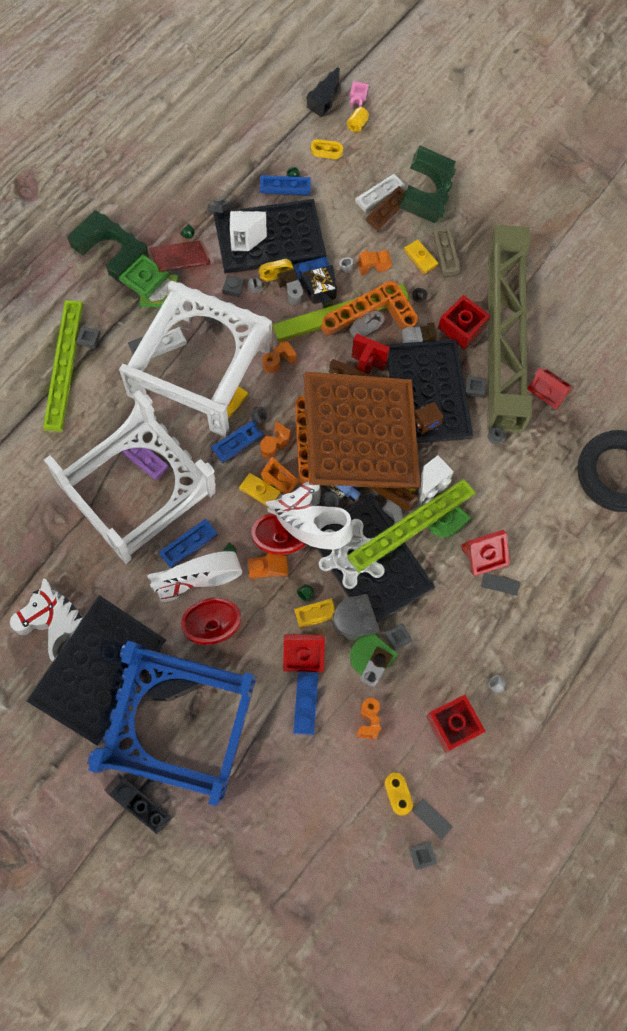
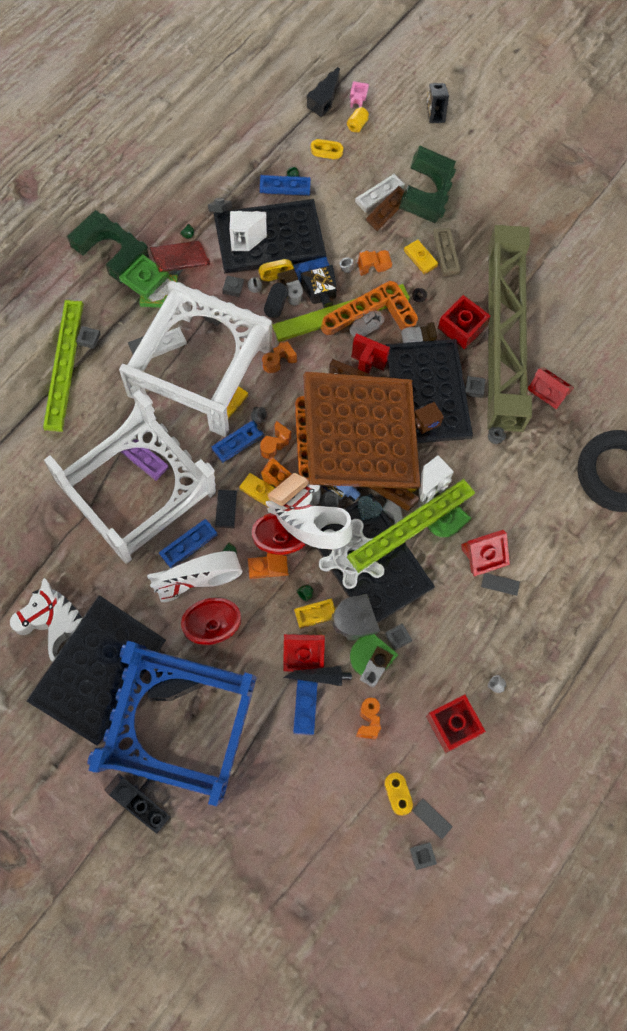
(226, 509): none -> black tile
(276, 300): none -> black tile
(288, 489): none -> light nougat tile
(327, 675): none -> black bar
(369, 508): none -> clear light blue tile
(437, 96): none -> black torso

